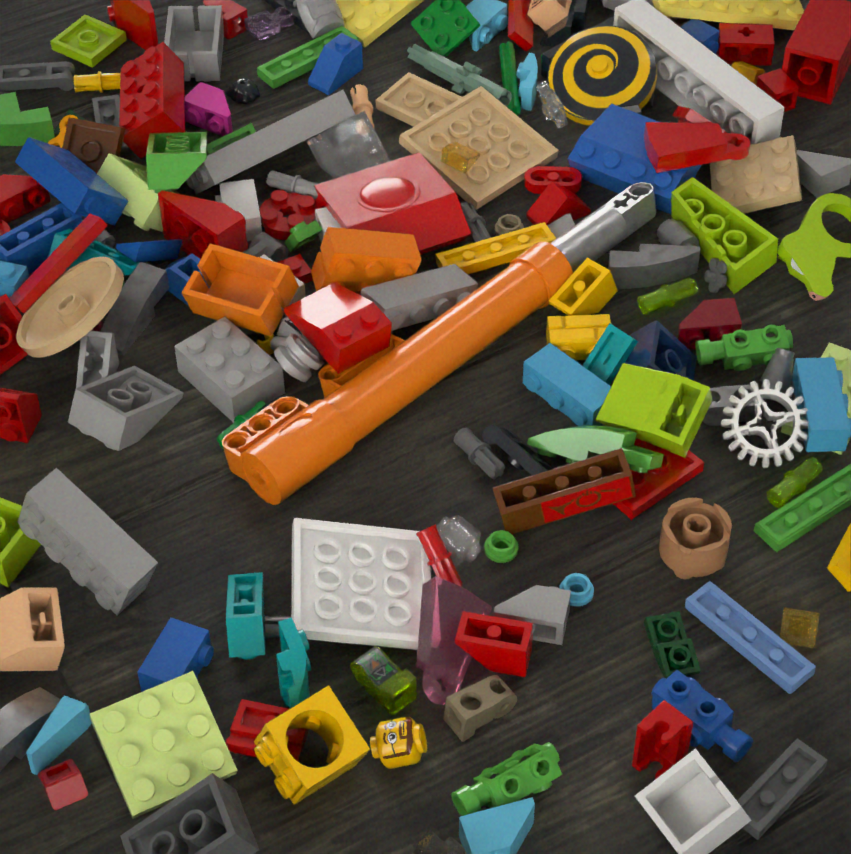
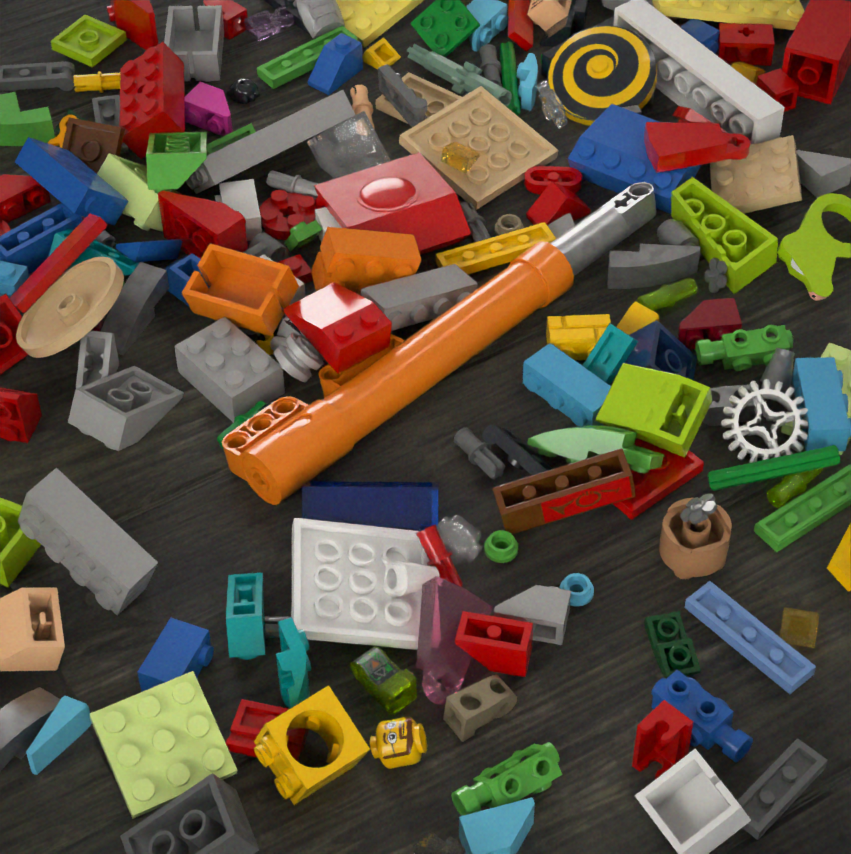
(63, 784): red slope -> none
(373, 503): none -> clear blue slope
(380, 54): none -> yellow slope
(401, 97): none -> dark grey plate
(408, 577): none -> white cone
(490, 65): none -> dark grey pin
(585, 290): yellow slope -> none
(637, 318): none -> yellow slope
(699, 509): none -> dark grey plant
(774, 467): none -> green axle

